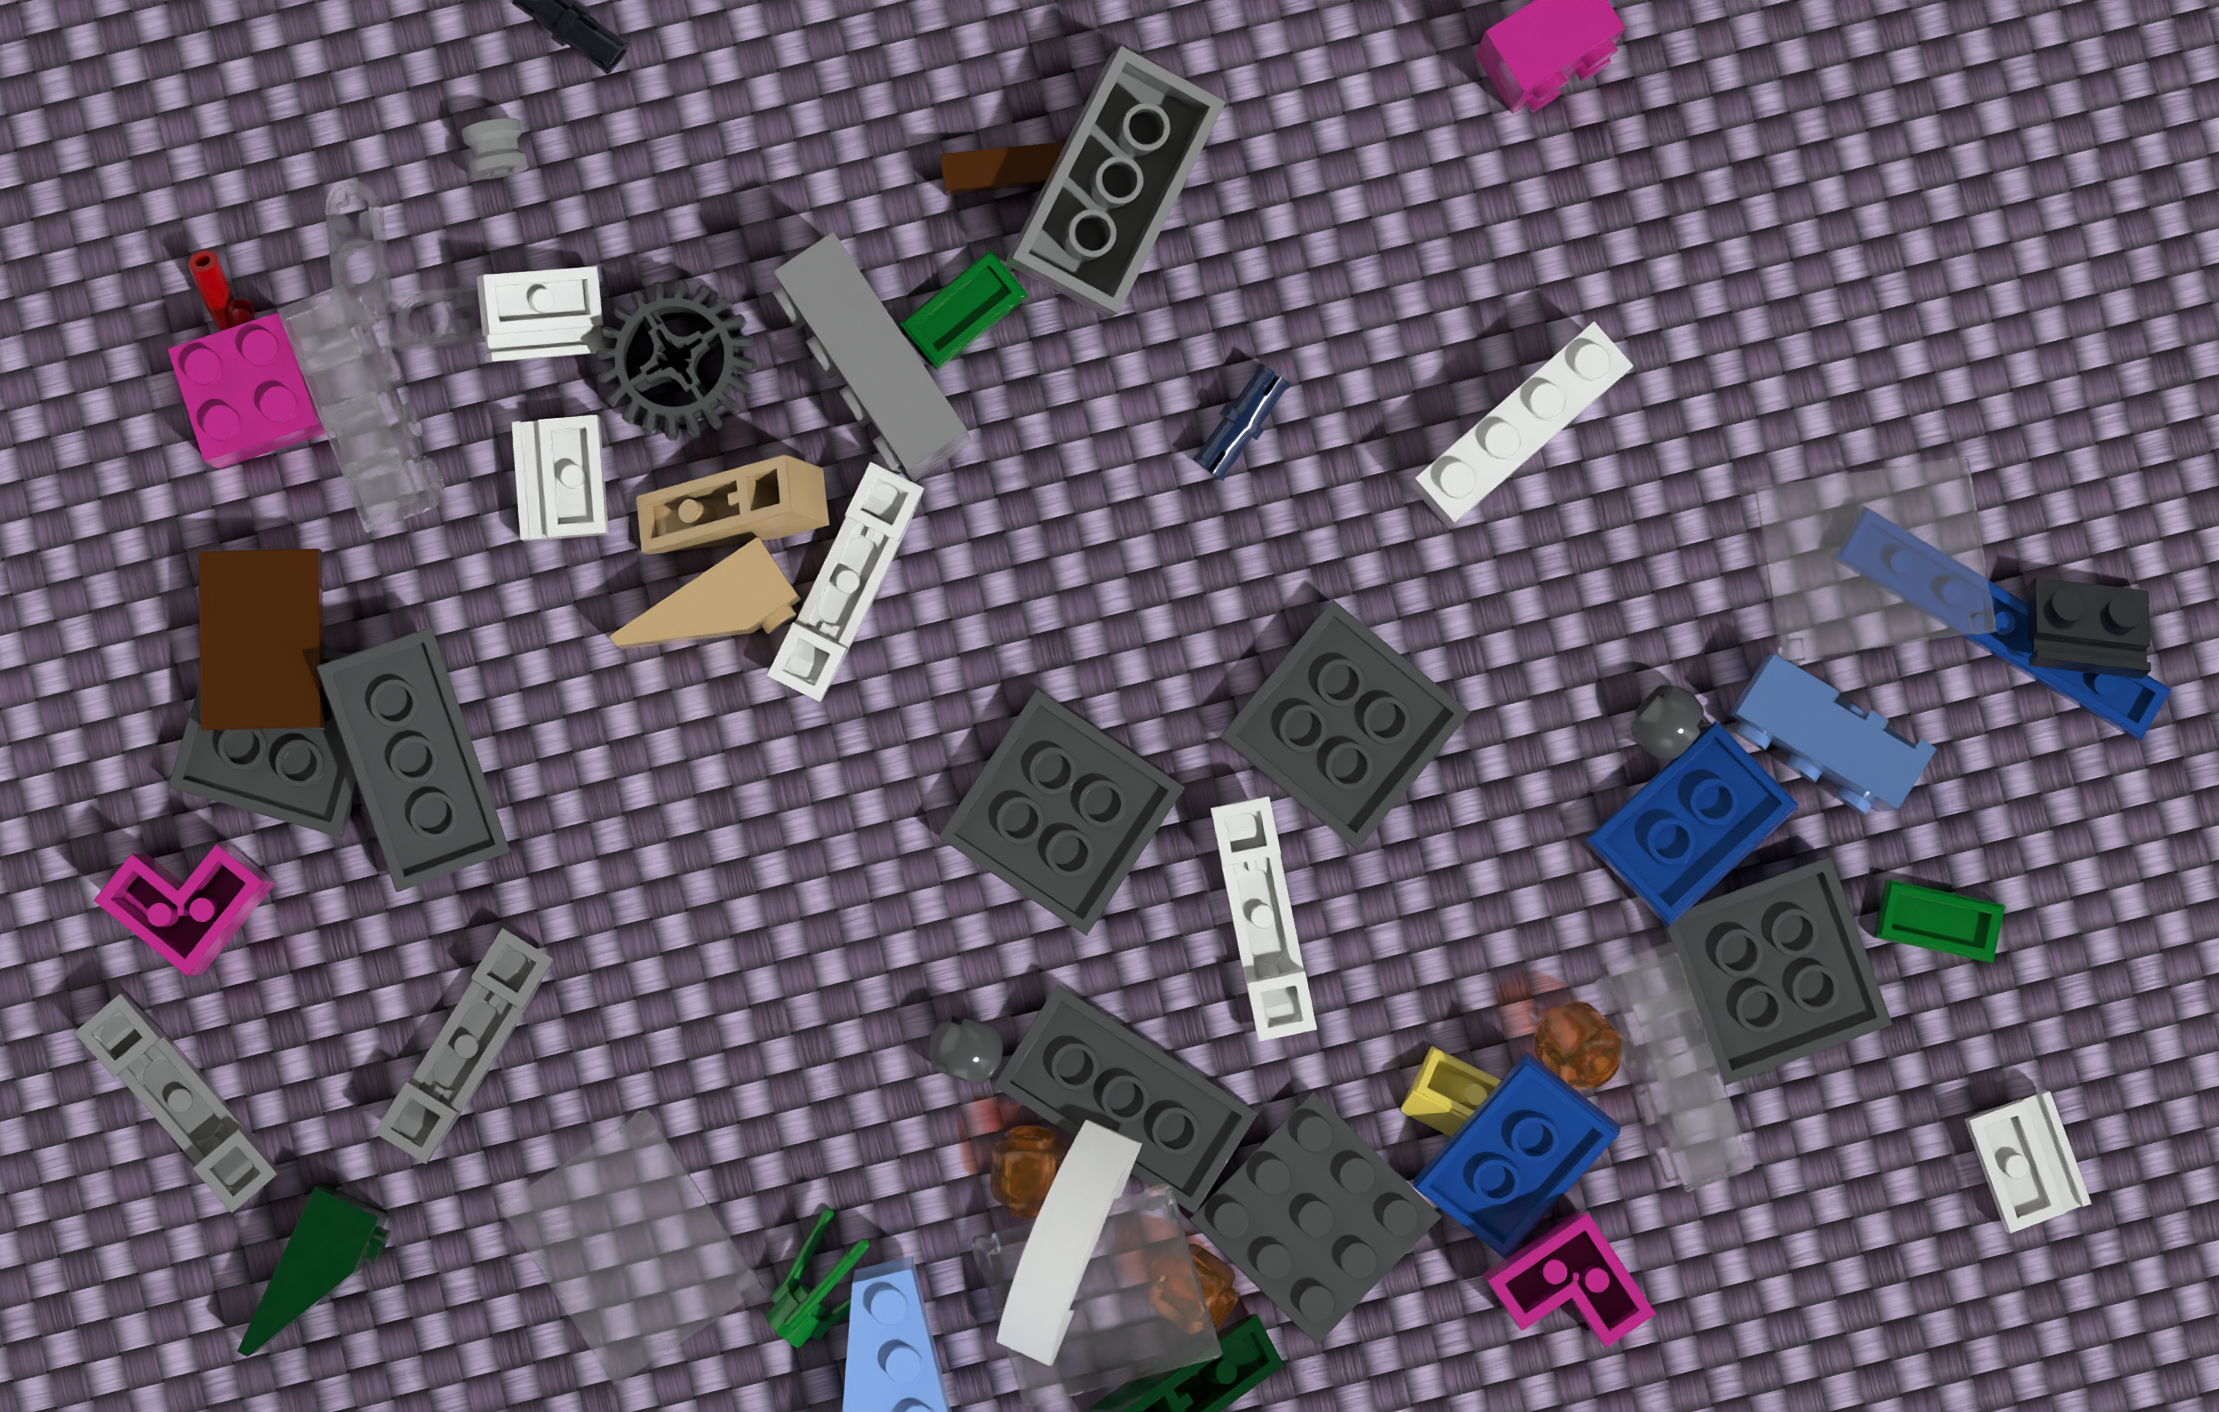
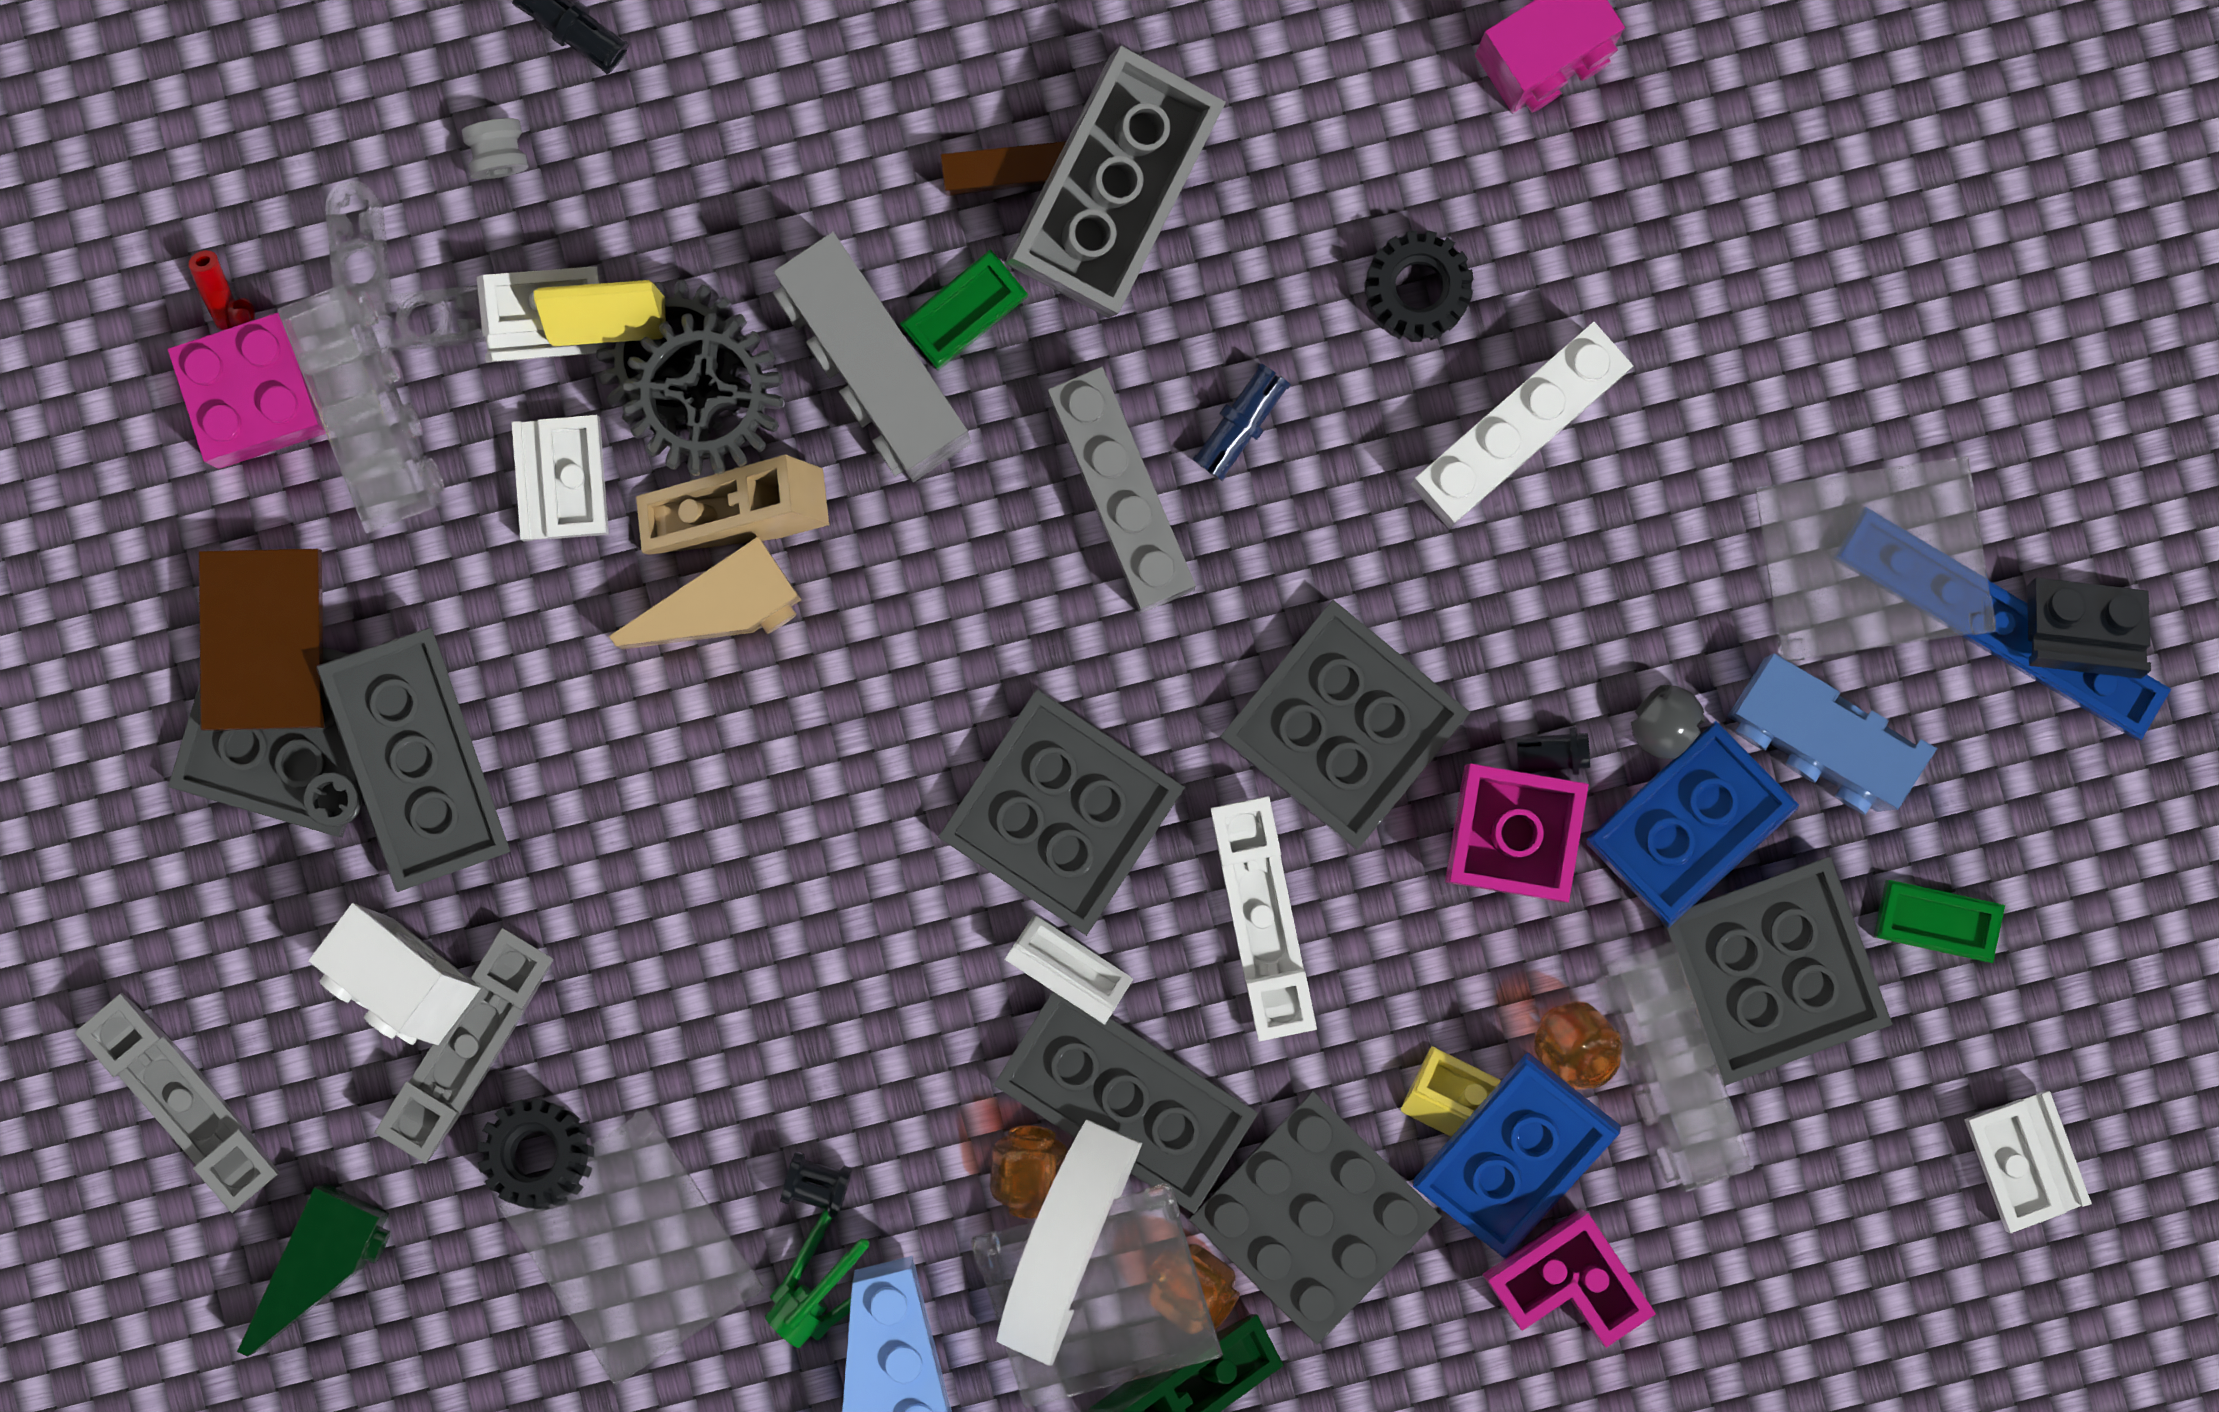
(188, 919): dark pink brick -> none
(340, 783): none -> dark grey bush
(393, 976): none -> white brick
(501, 1147): none -> black tyre
(600, 312): none -> light yellow slope
(705, 364): none -> dark grey gear
(804, 1170): none -> black bush
(847, 582): white slope -> none
(965, 1050): dark grey piece -> none
(1069, 969): none -> white tile
(1121, 490): none -> light grey brick
(1423, 250): none -> black tyre
(1516, 833): none -> dark pink brick
(1553, 752): none -> black pin

